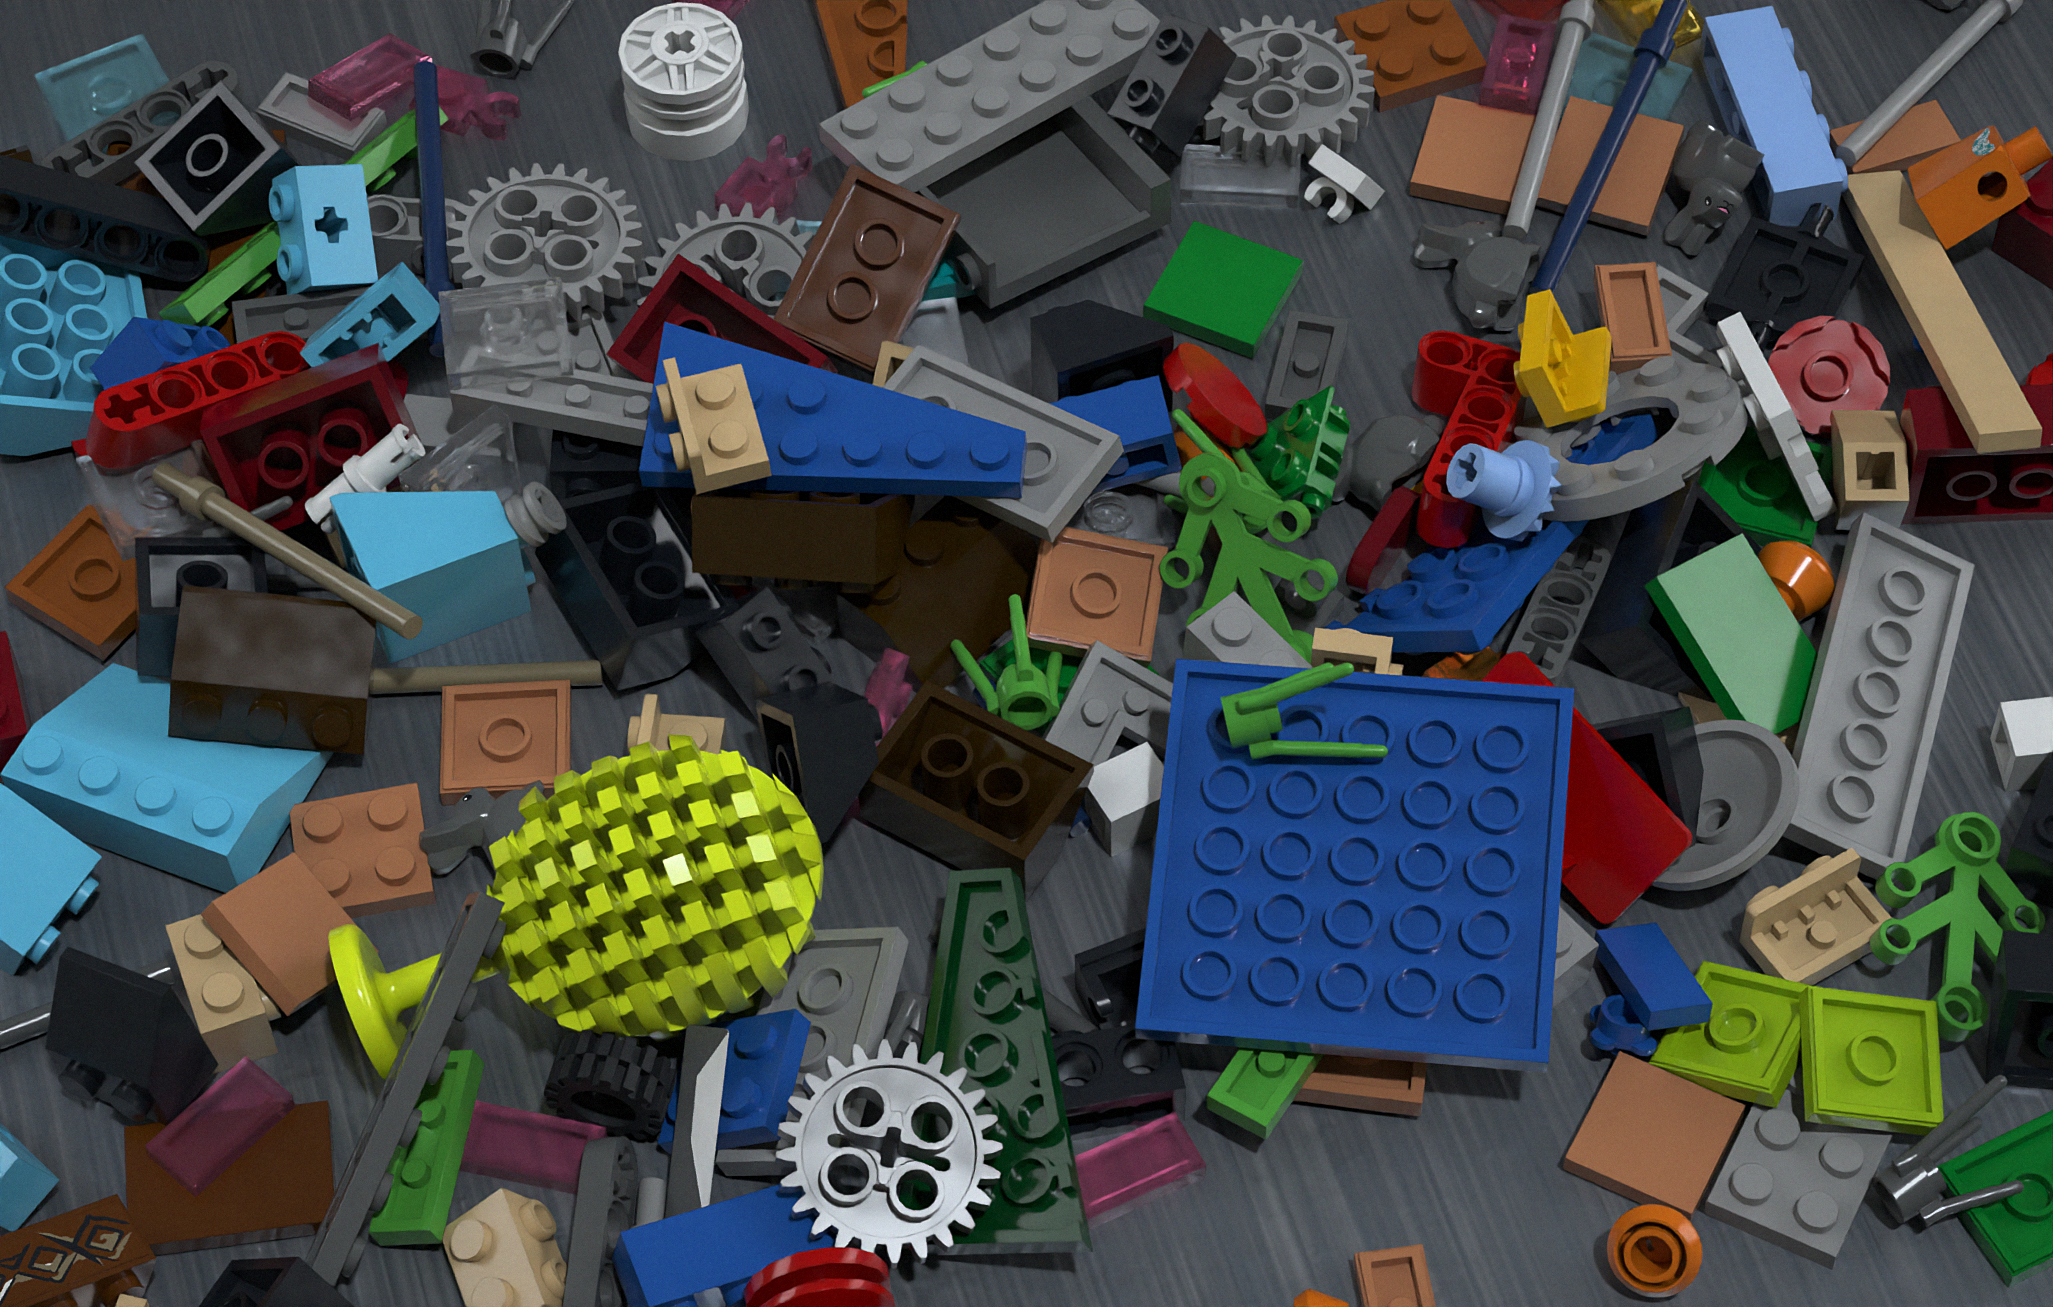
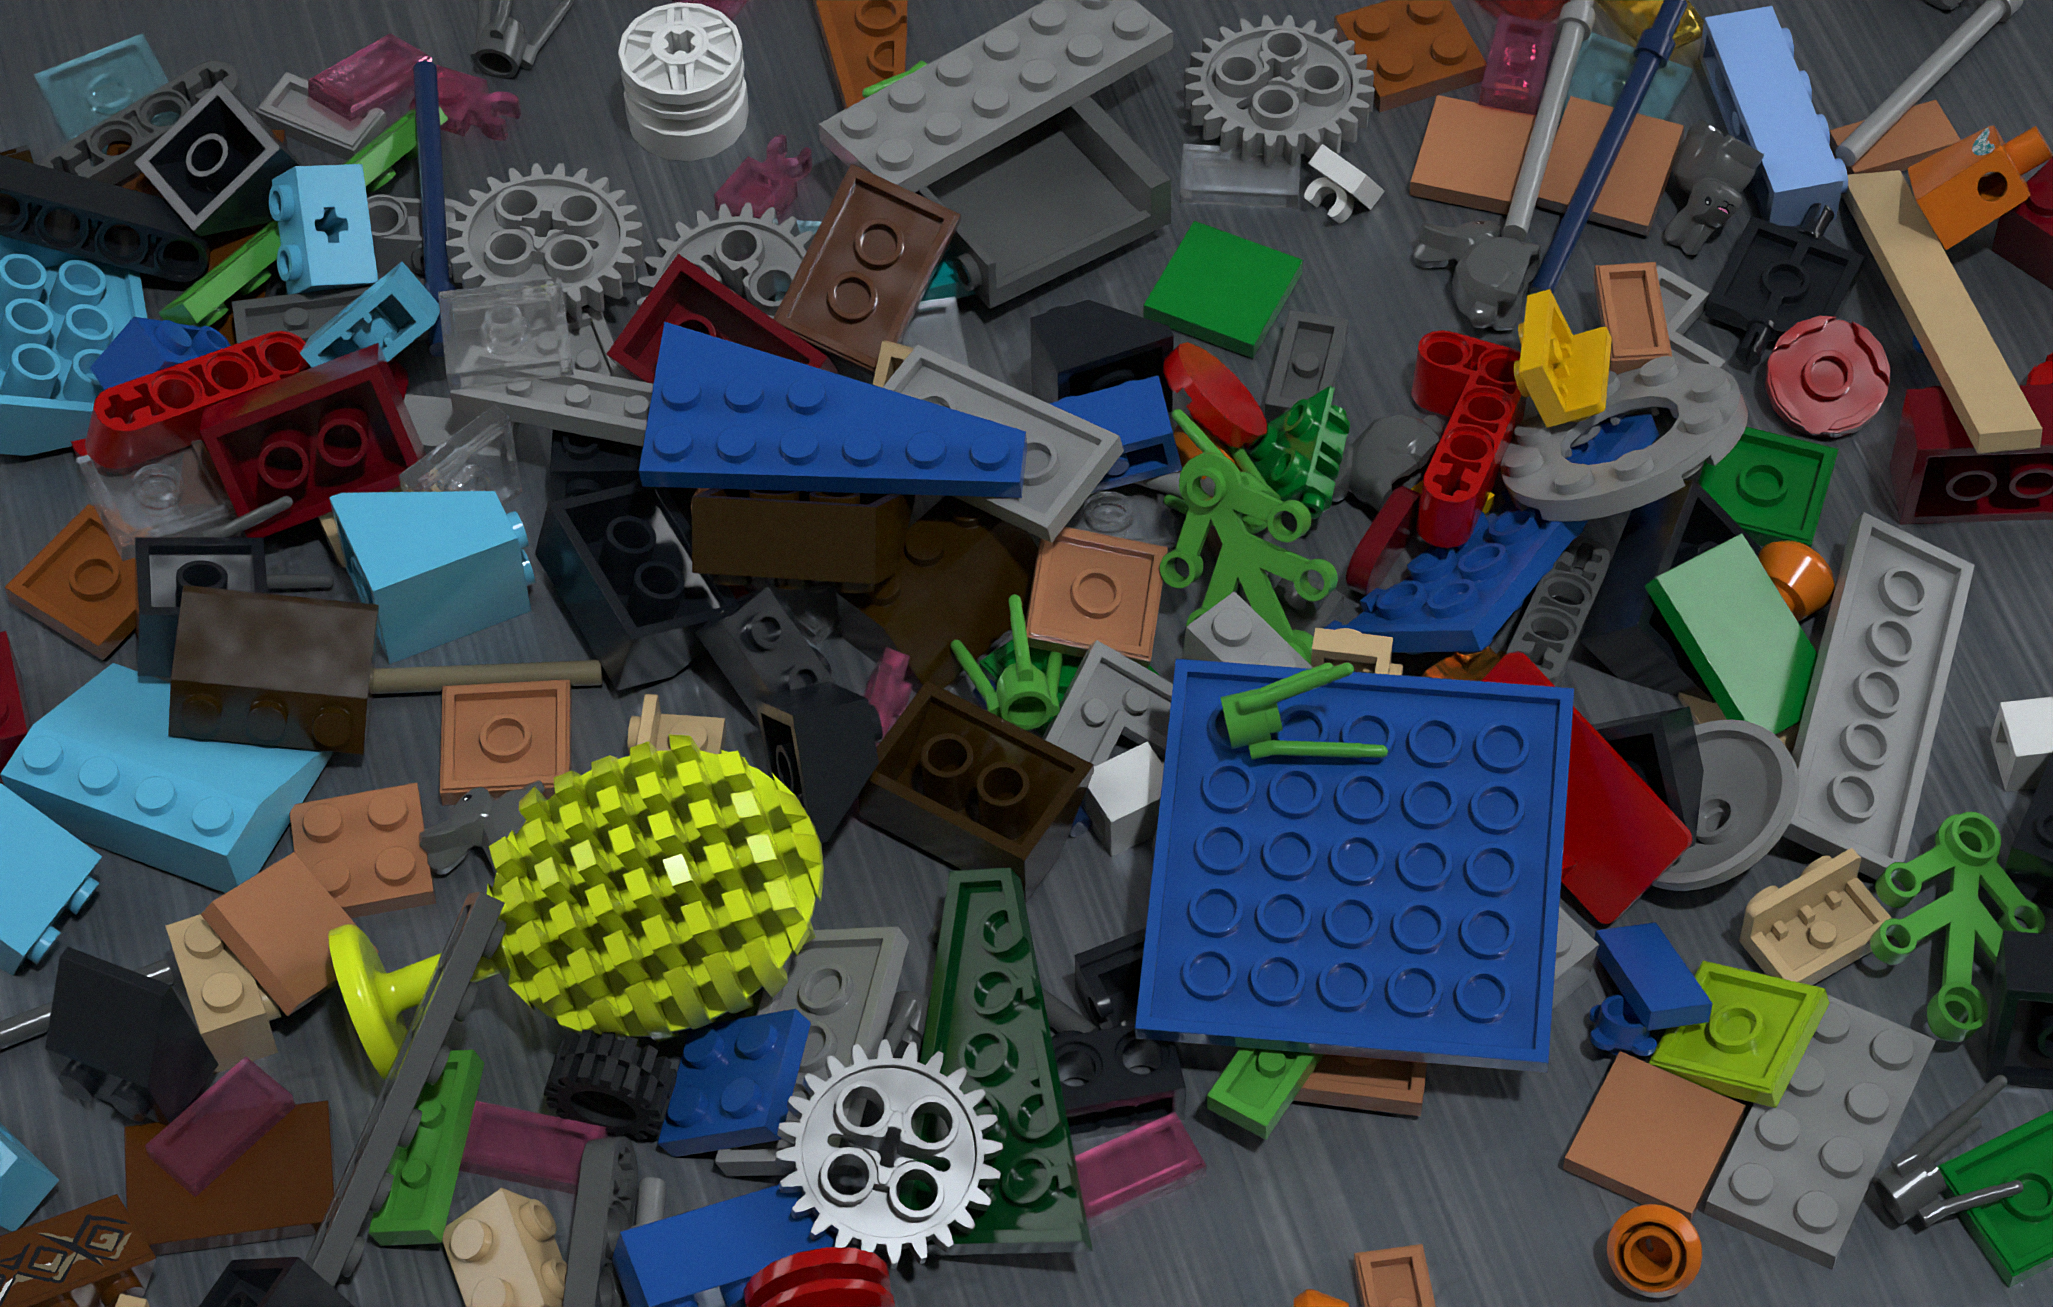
(208, 502): dark tan bar -> none
(368, 473): white pin -> none
(535, 514): light grey bush -> none
(697, 1119): sticker -> none
(716, 427): tan bracket -> none
(1172, 85): black brick -> none
(1509, 485): light blue gear -> none
(1771, 413): white wing -> none
(1868, 466): tan slope -> none
(1870, 1061): lime tile -> none

